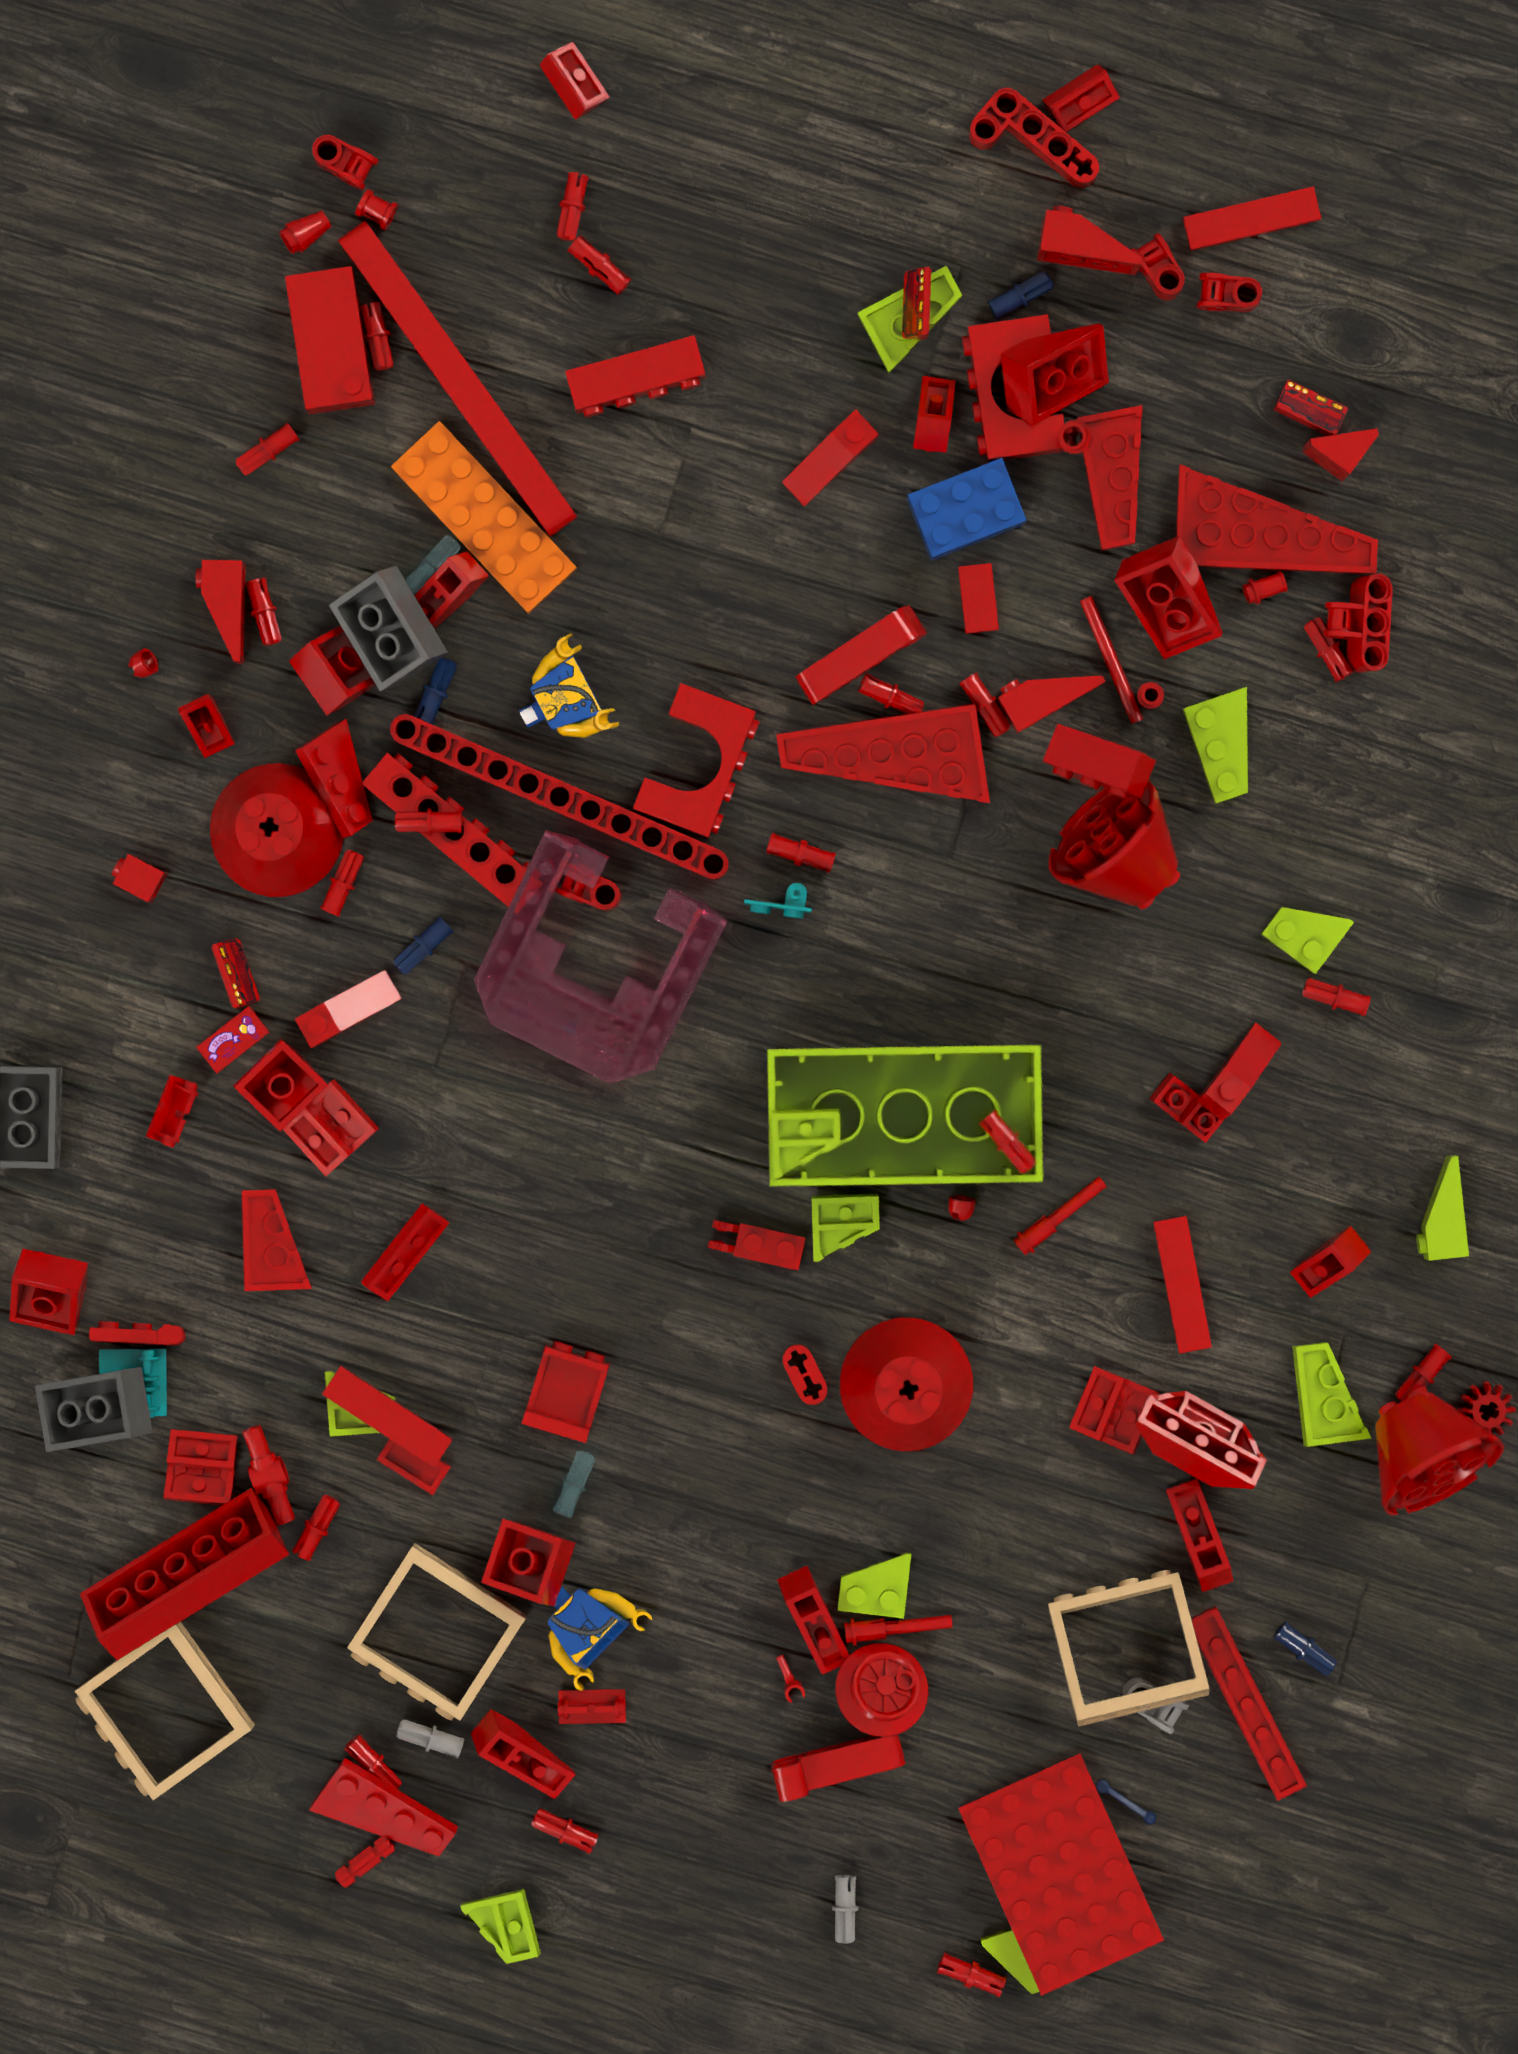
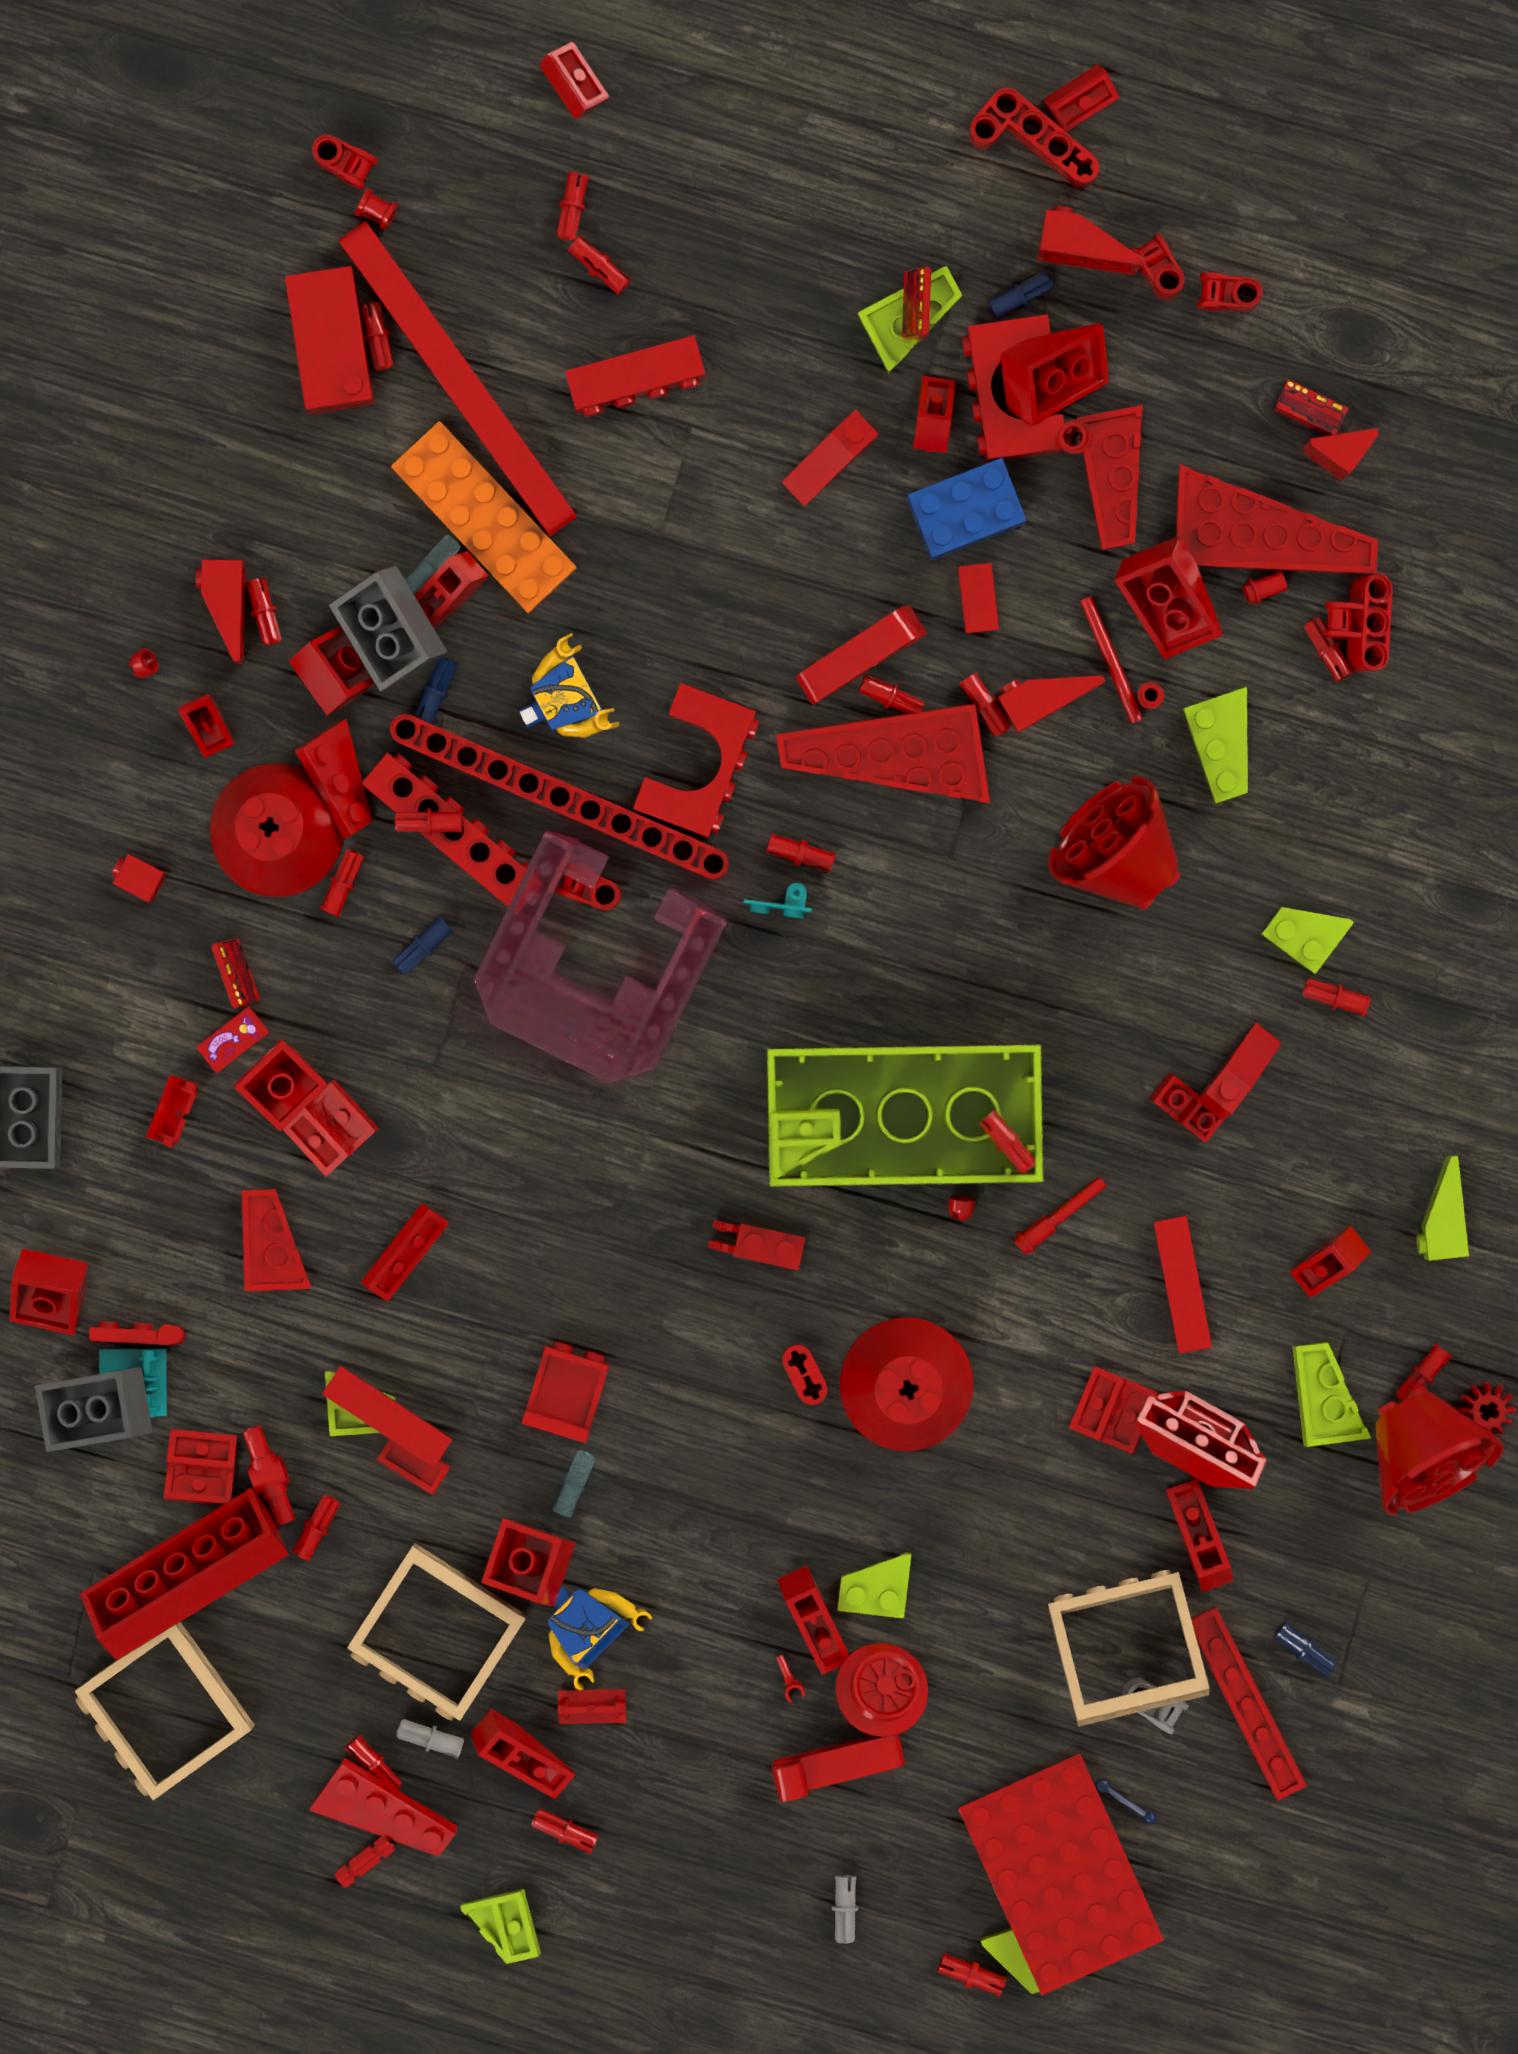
(266, 449): red axle -> none
(303, 232): red cone -> none
(348, 1009): slope -> none
(842, 1220): lime wing -> none
(878, 1628): red pin -> none
(1098, 762): red wedge -> none
(1251, 218): red tile -> none

